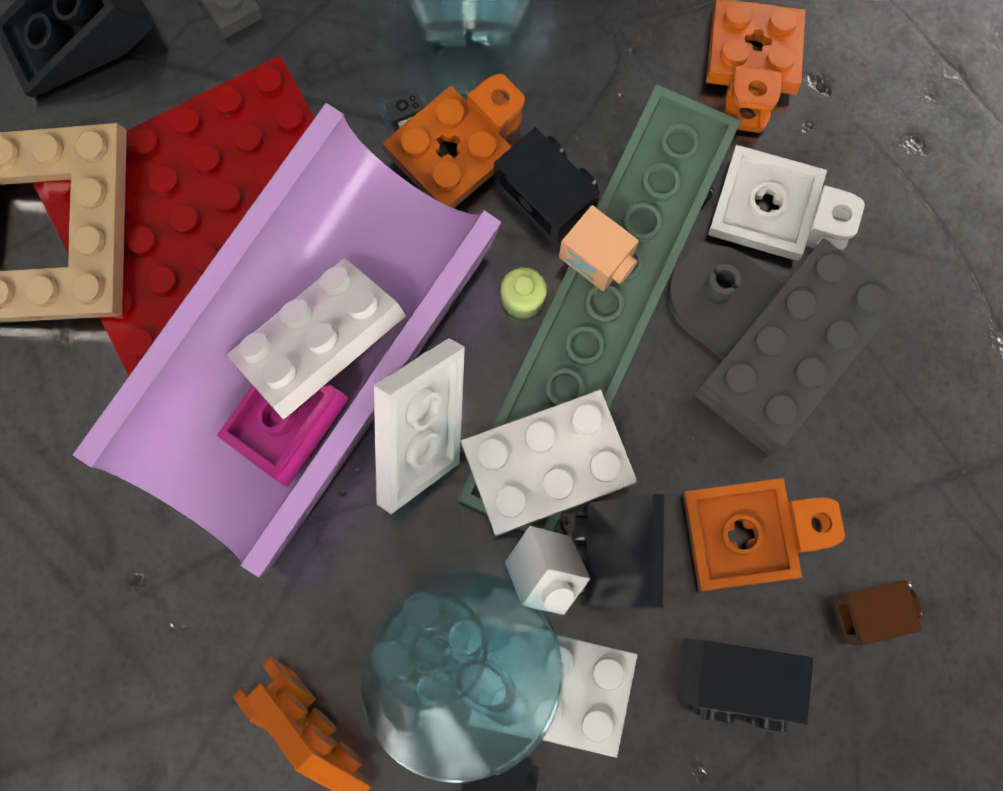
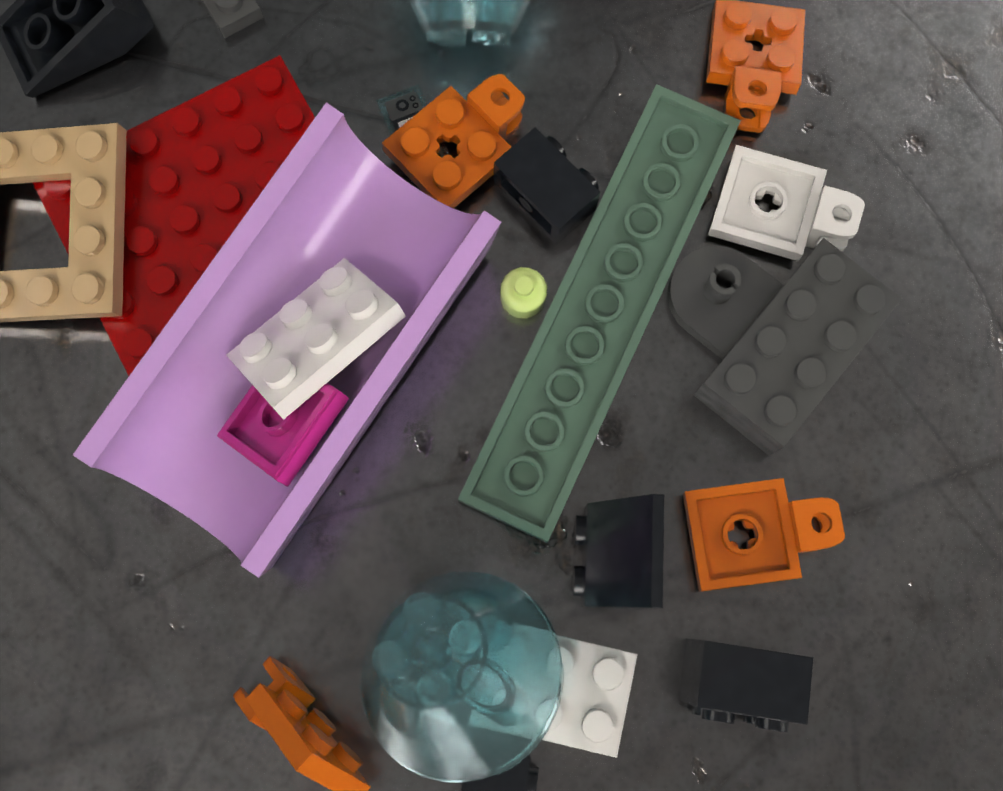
(418, 424): white plate -> none
(546, 570): white brick -> none
(548, 462): white plate -> none
(599, 249): light nougat brick -> none
(878, 612): reddish brown brick -> none

